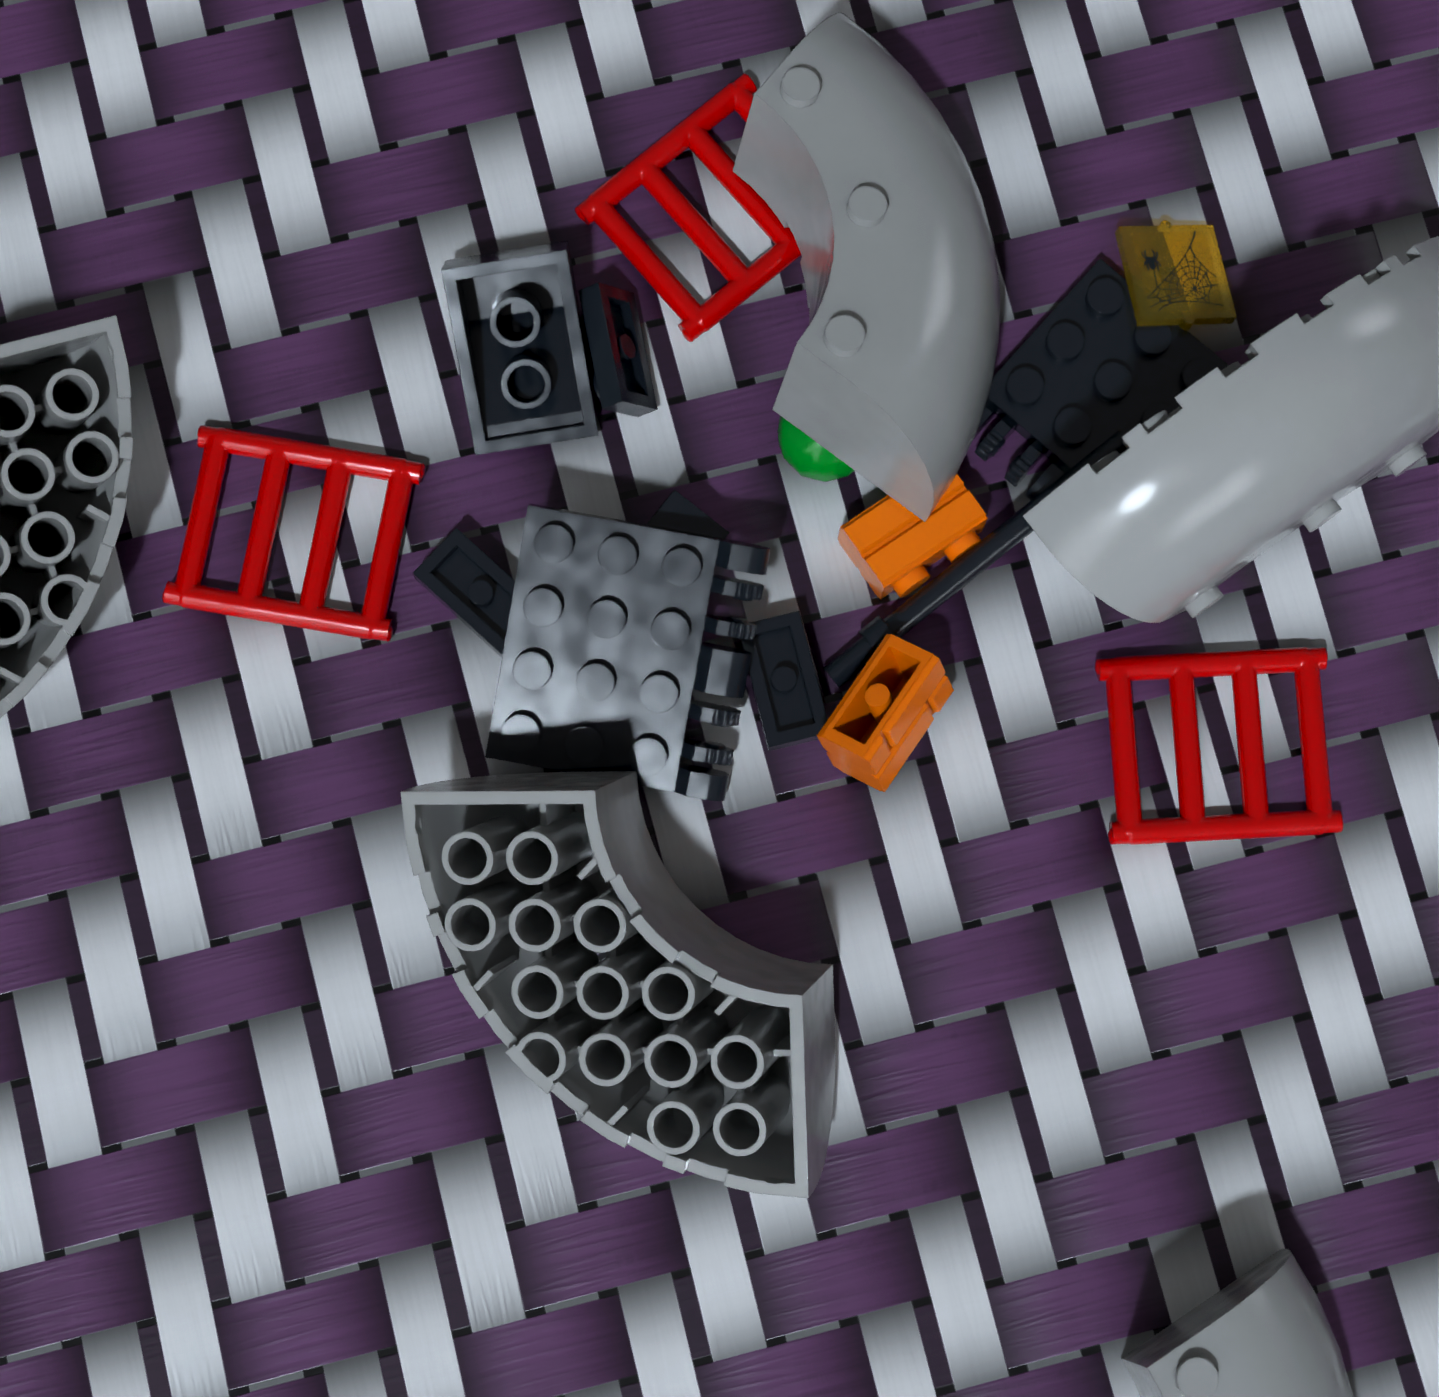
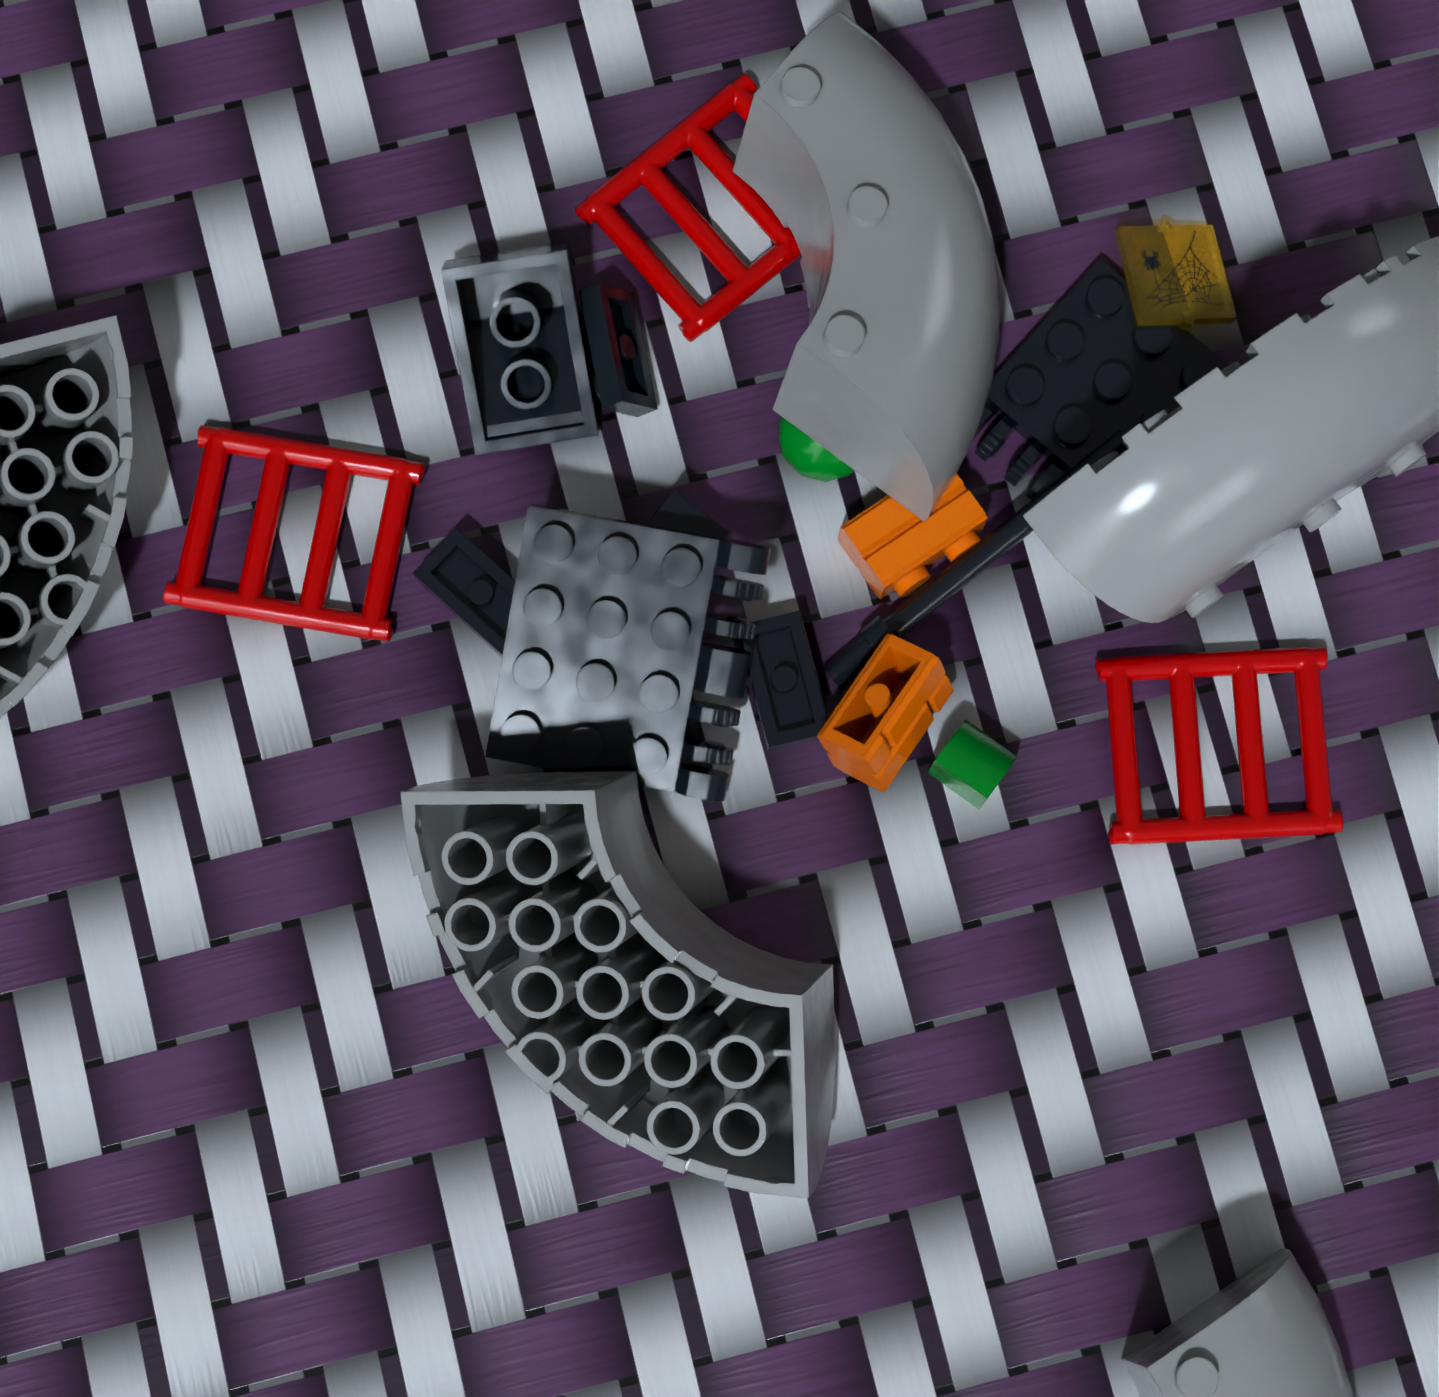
(972, 764): none -> green brick

